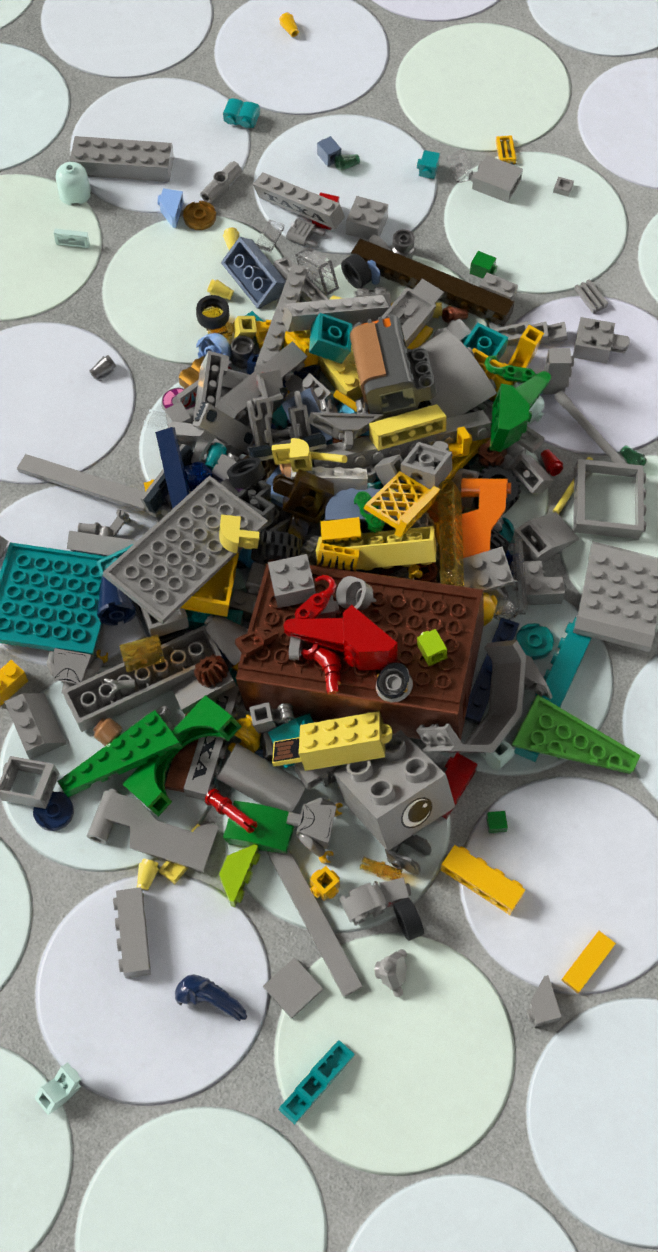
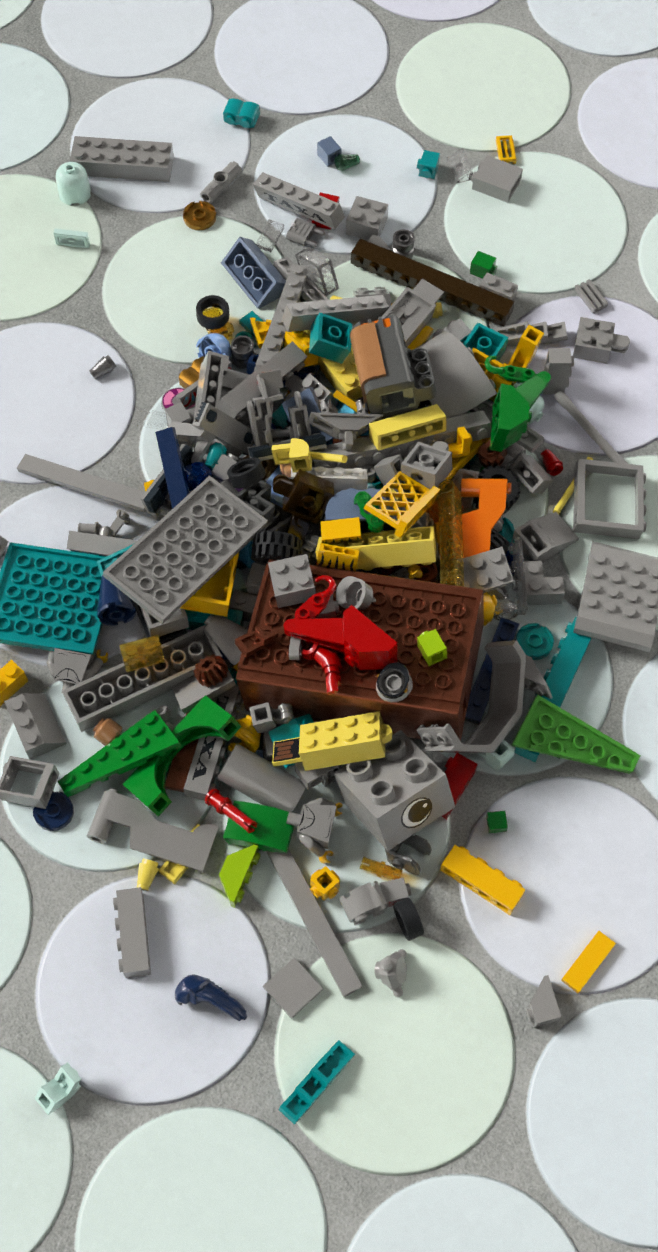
(119, 684): light grey bar -> none
(171, 205): light blue slope -> none
(220, 289): light yellow cone -> none
(230, 236): light yellow cone -> none
(232, 537): light yellow brick -> none
(244, 326): light yellow brick -> none
(288, 23): yellow cone -> none
(356, 271): black tyre -> none
(374, 271): medium blue arm -> none
(452, 313): copper cone -> none
(563, 186): light grey tile -> none
(633, 456): clear green cone -> none

